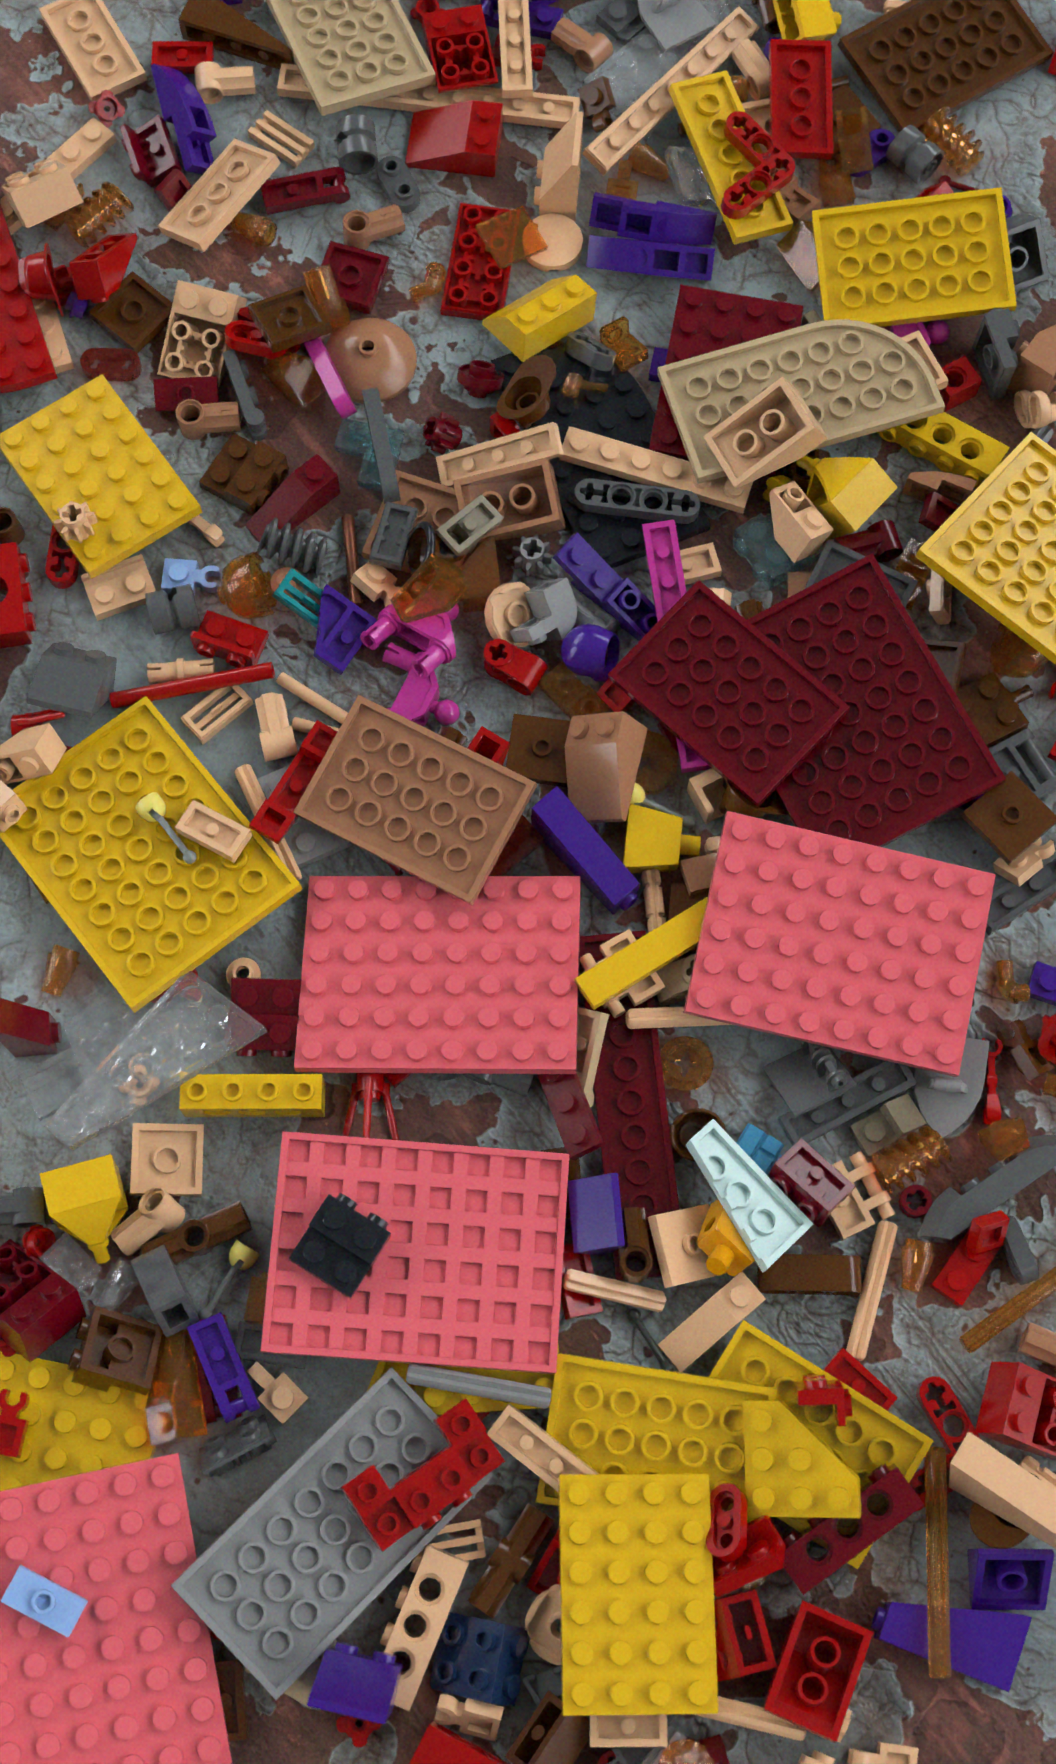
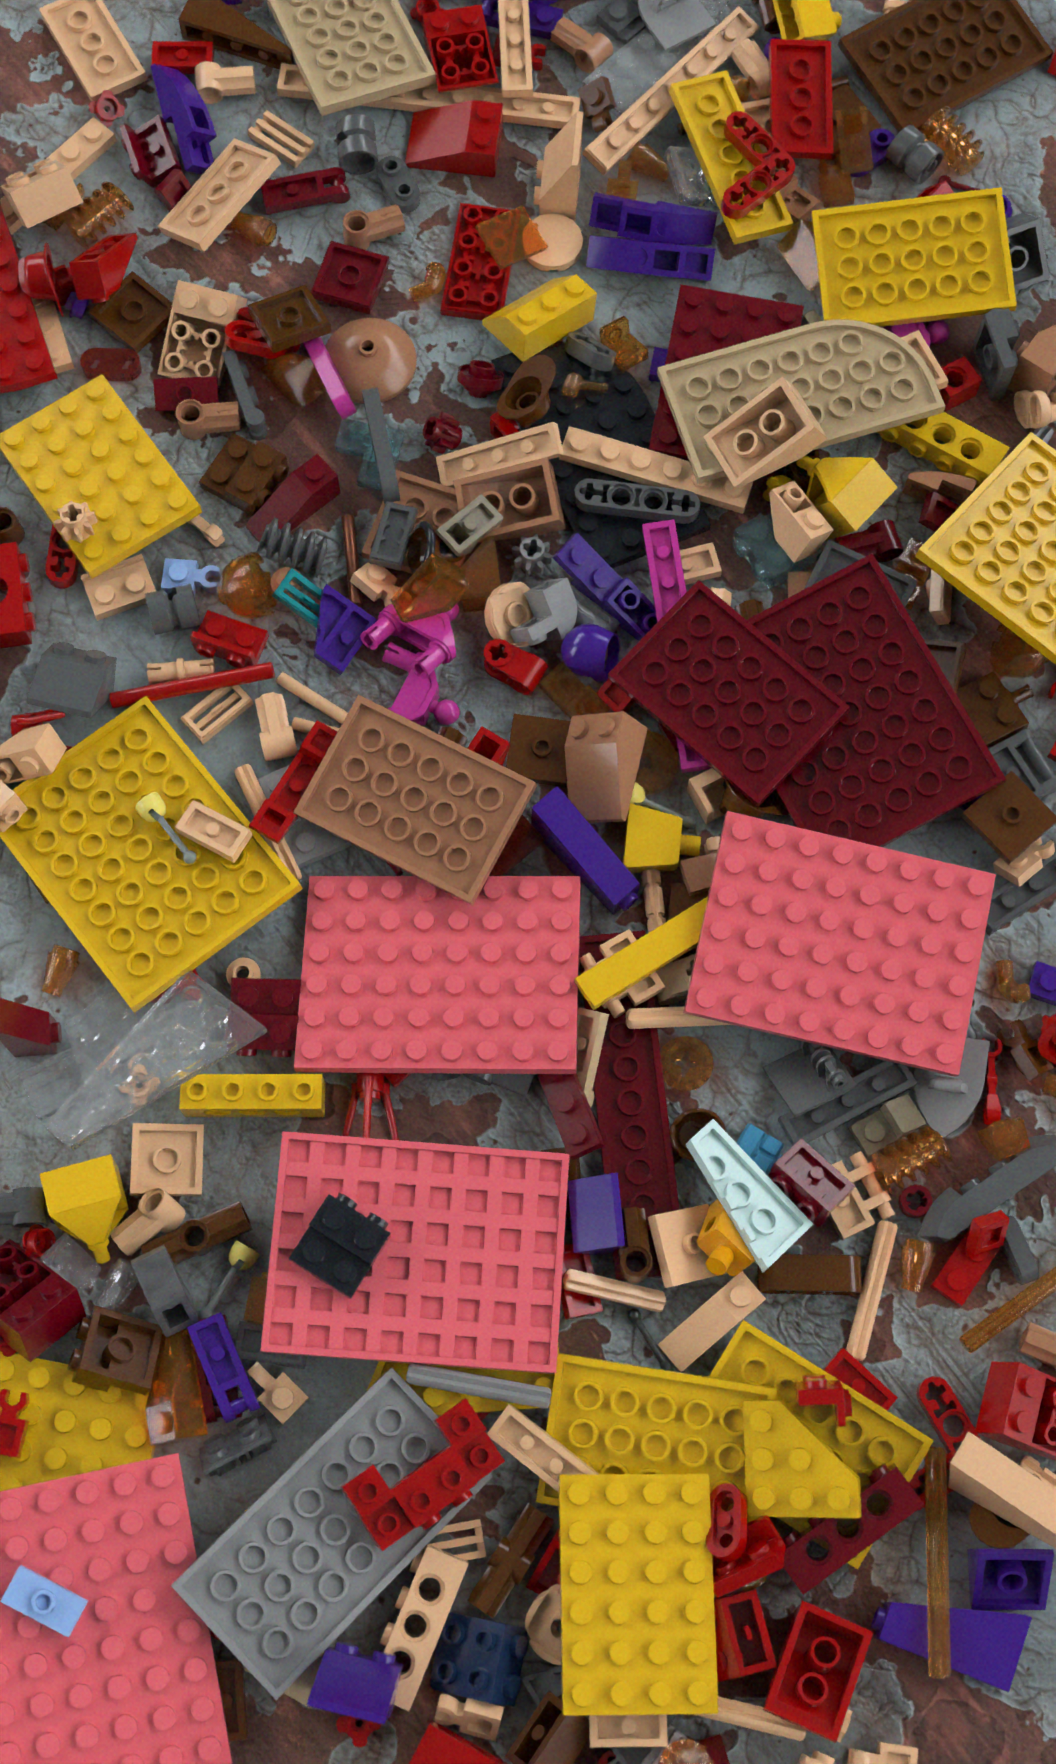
(324, 290): clear orange piece -> none

